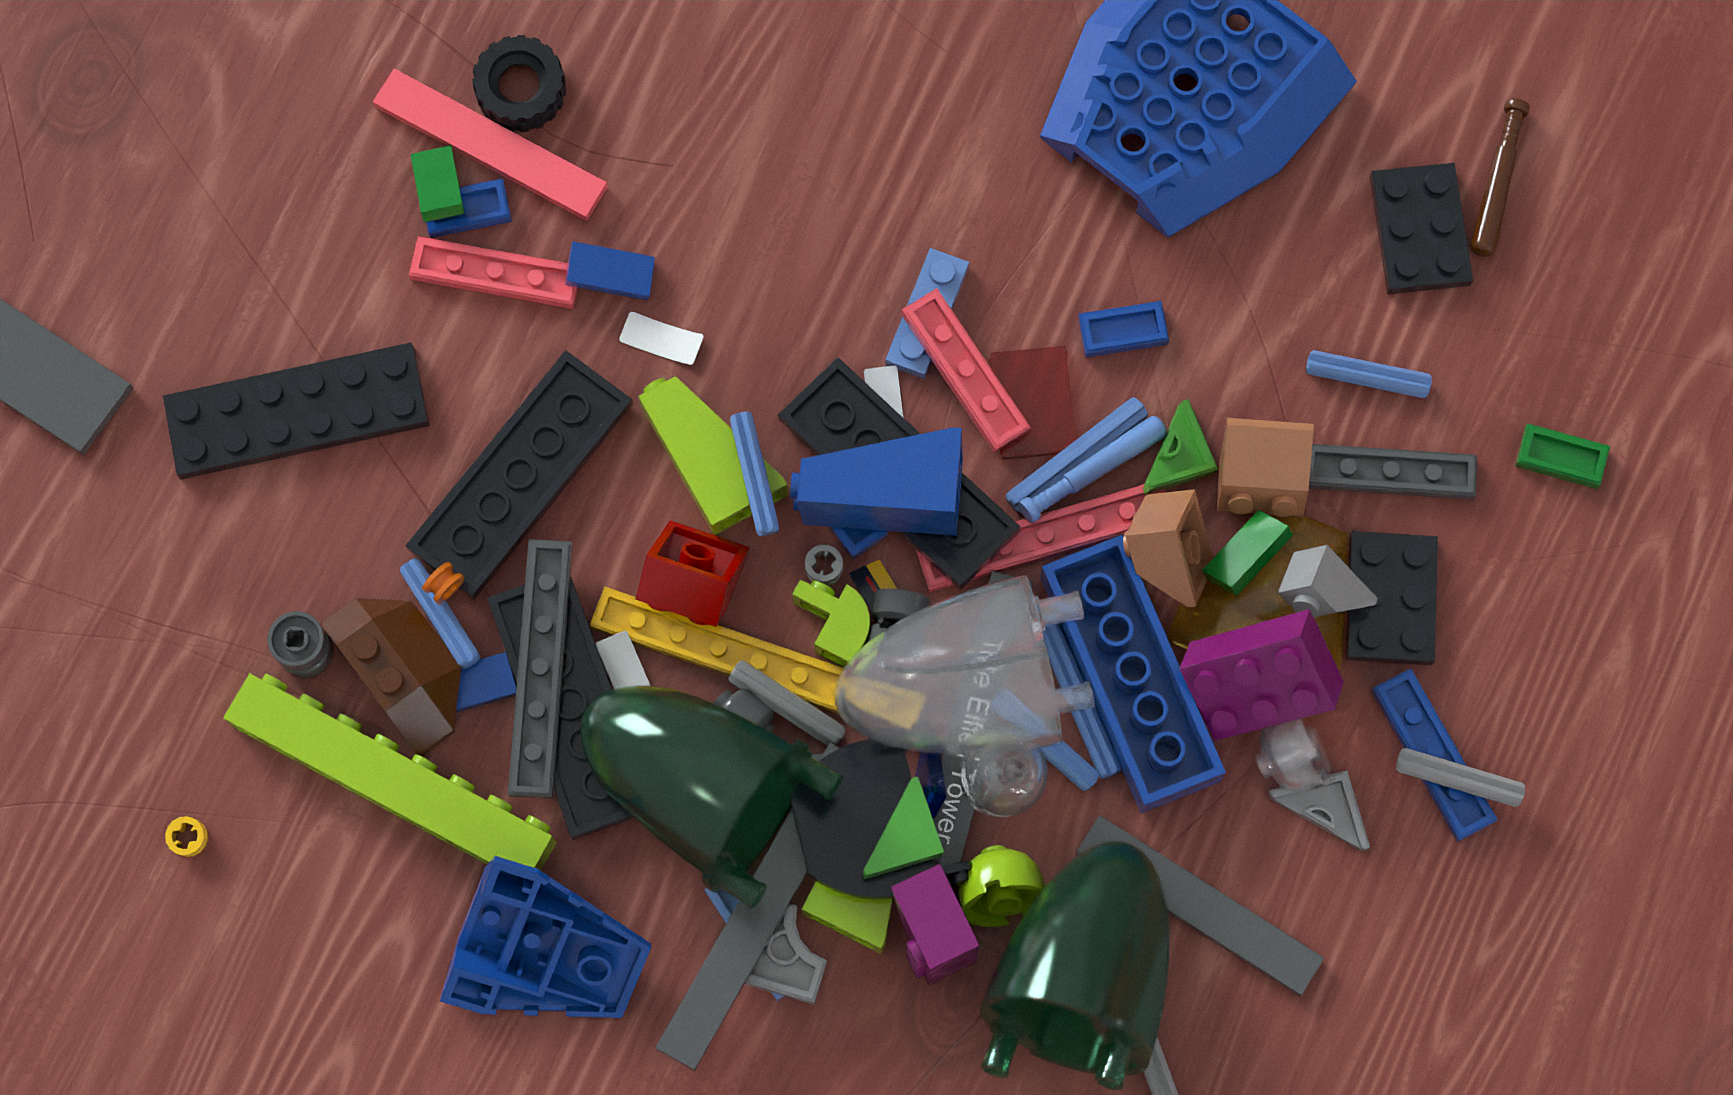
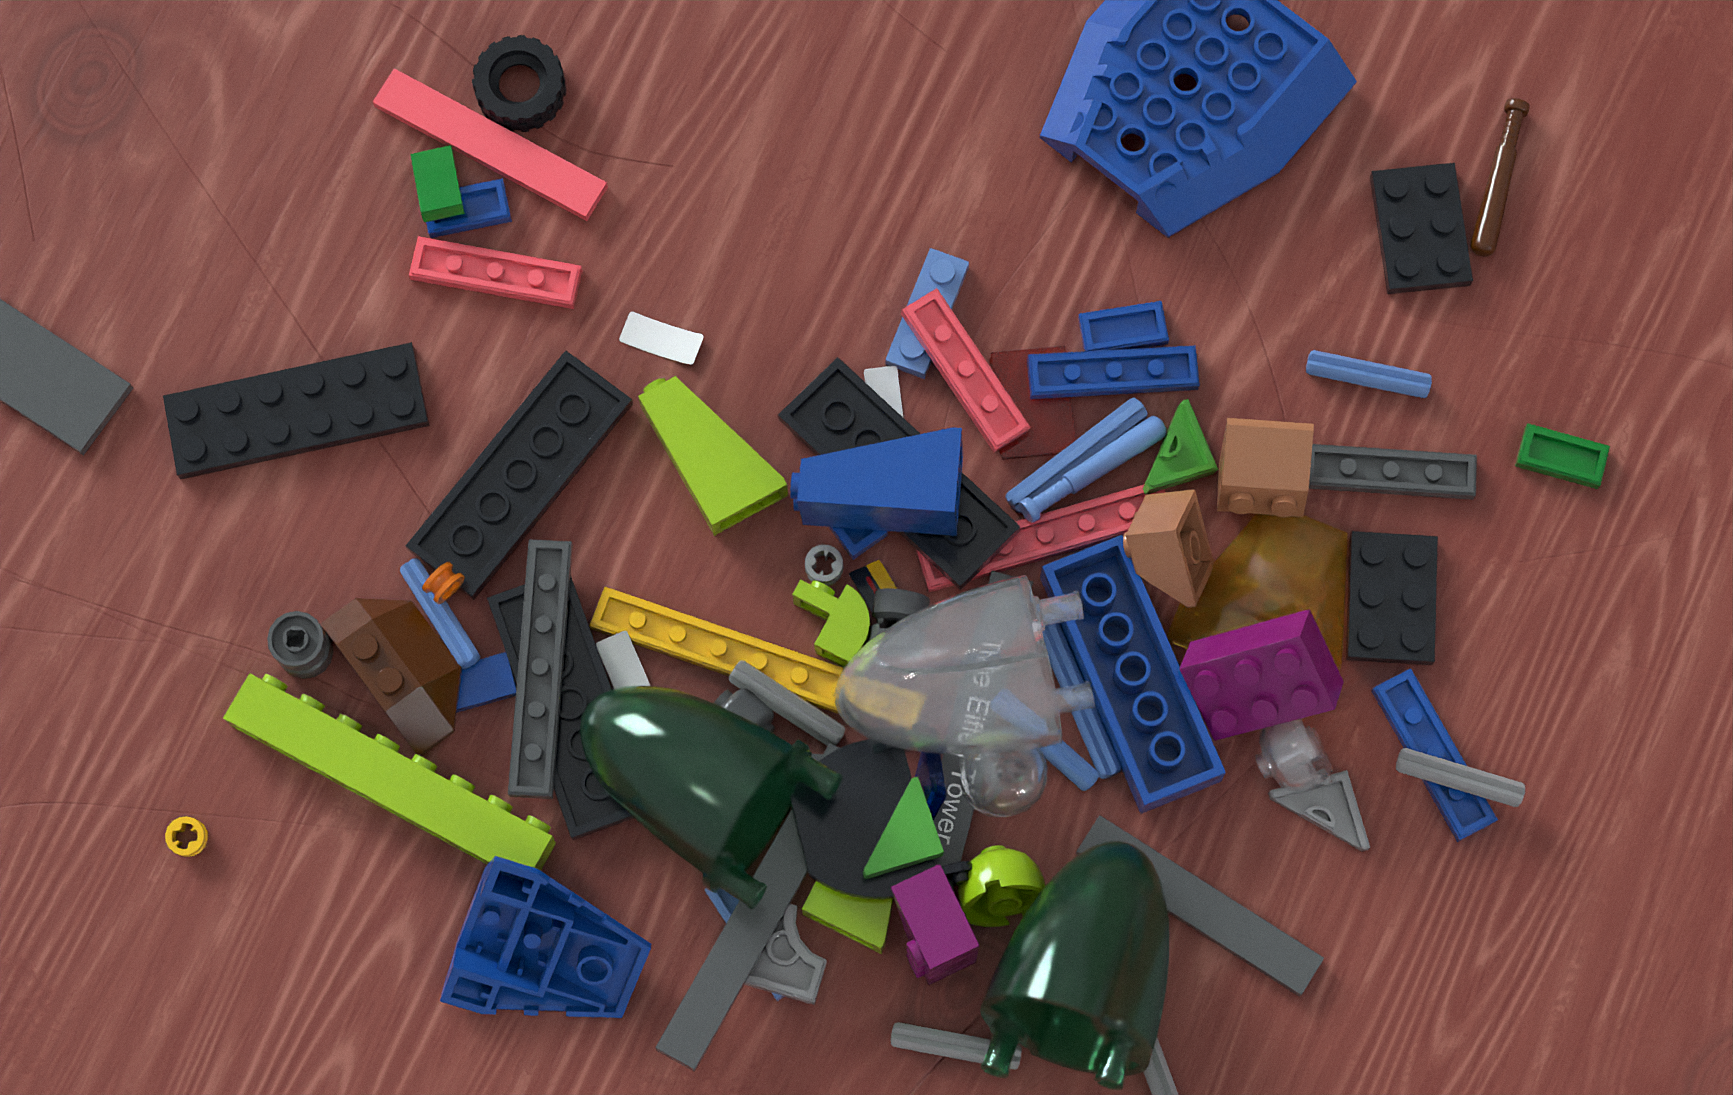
(609, 270): blue tile -> none
(691, 573): red slope -> none
(754, 473): medium blue axle -> none
(944, 1043): none -> light grey axle
(1113, 372): none -> blue tile
(1247, 552): tile -> none
(1323, 584): light grey slope -> none

